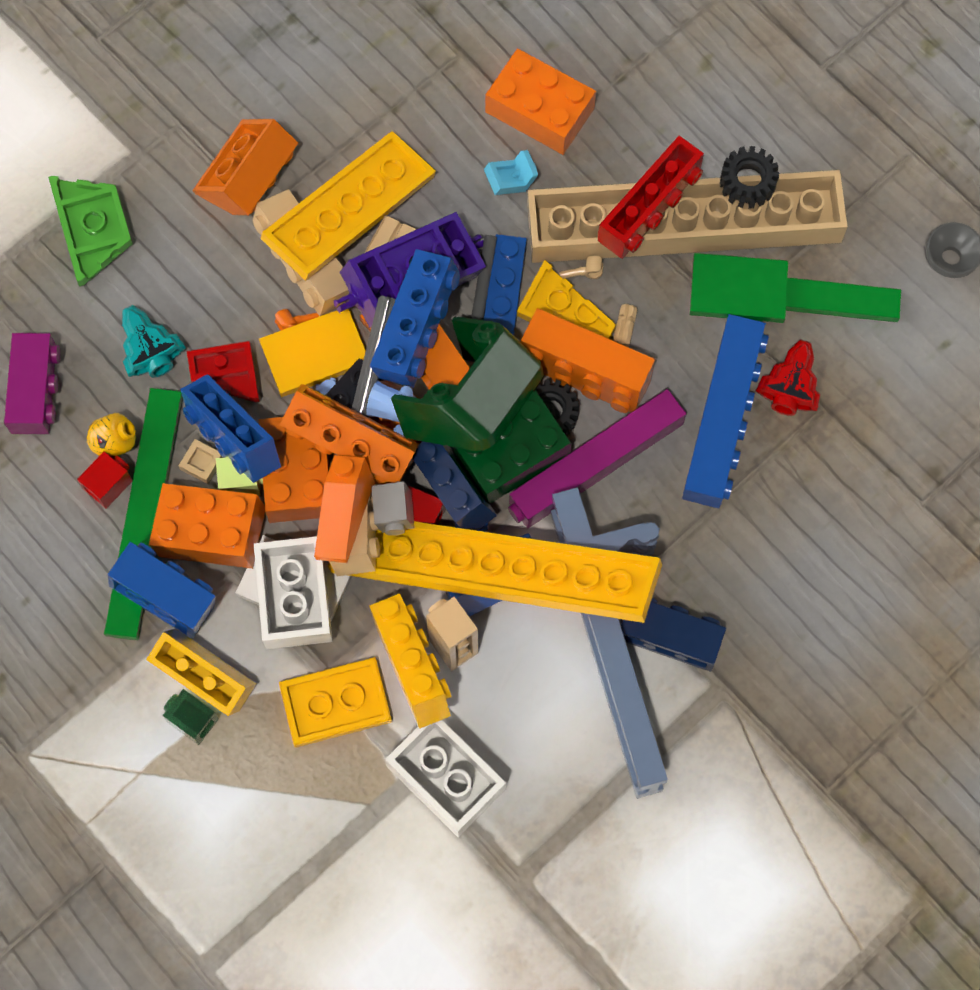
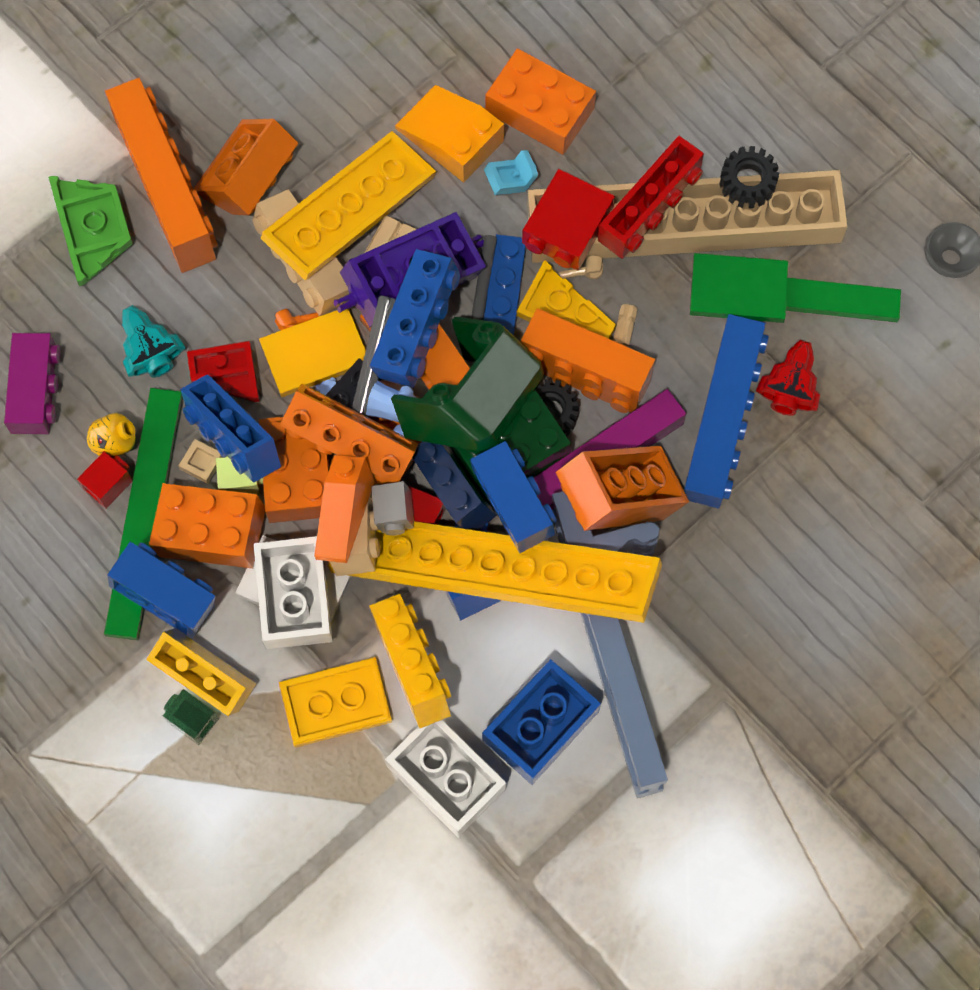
(163, 174): none -> orange brick
(452, 131): none -> light orange slope
(452, 632): tan brick -> none
(514, 496): none -> blue brick
(541, 722): none -> blue brick
(567, 220): none -> red brick
(621, 487): none -> orange brick
(677, 635): dark blue brick -> none

